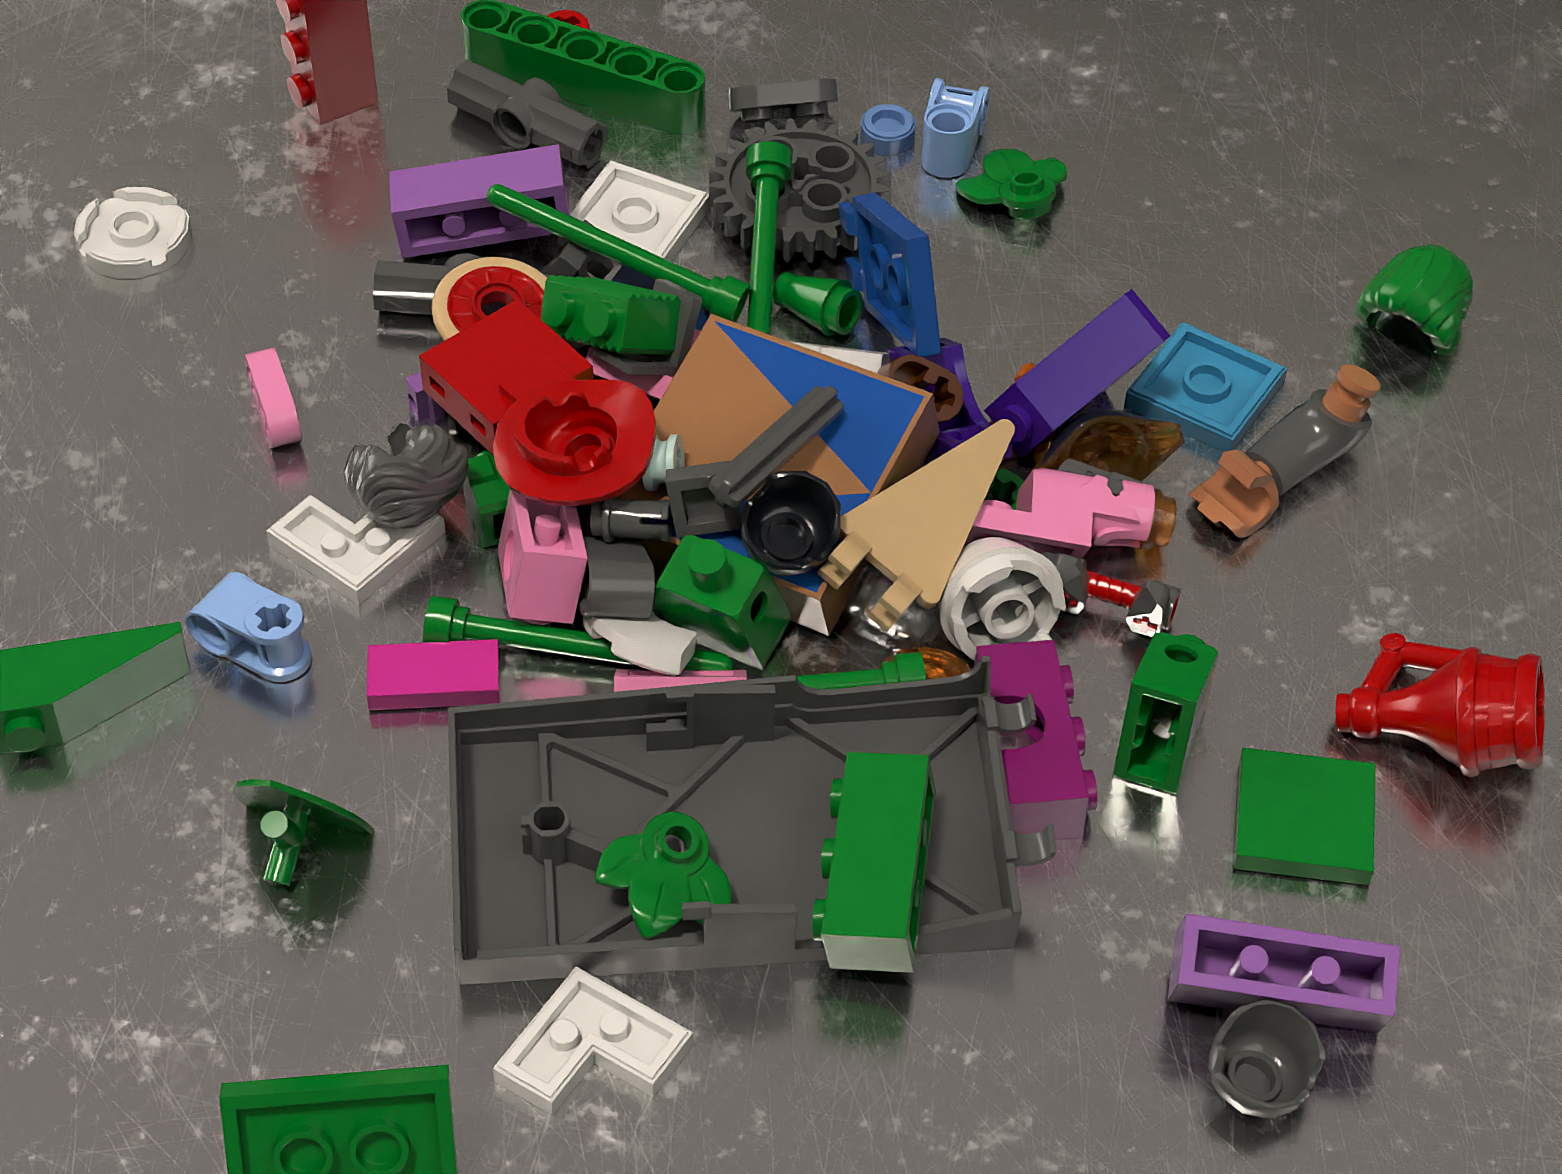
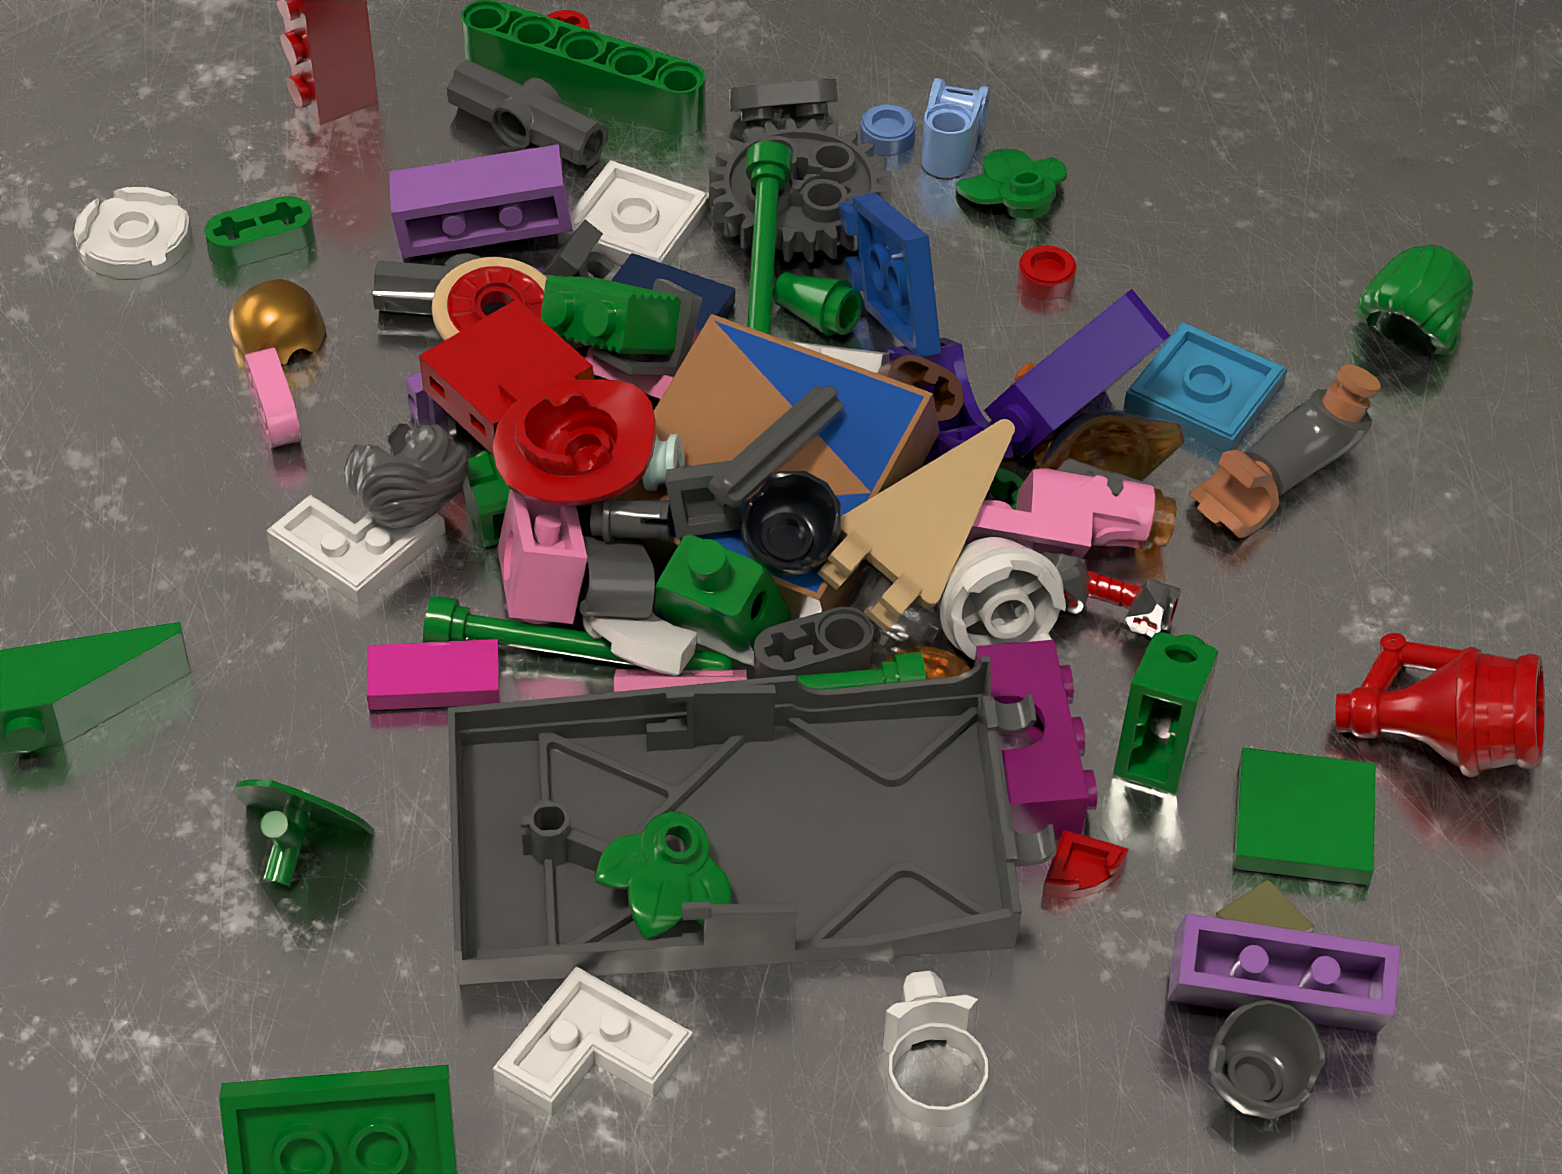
(252, 628): light blue piece -> none
(259, 231): none -> green beam
(278, 317): none -> pearl gold hair
(719, 296): green piece -> none
(816, 644): none -> dark grey beam
(876, 862): green brick -> none
(932, 1016): none -> white piece
(1047, 272): none -> red tile
(1083, 866): none -> red tile
(1266, 907): none -> olive tile

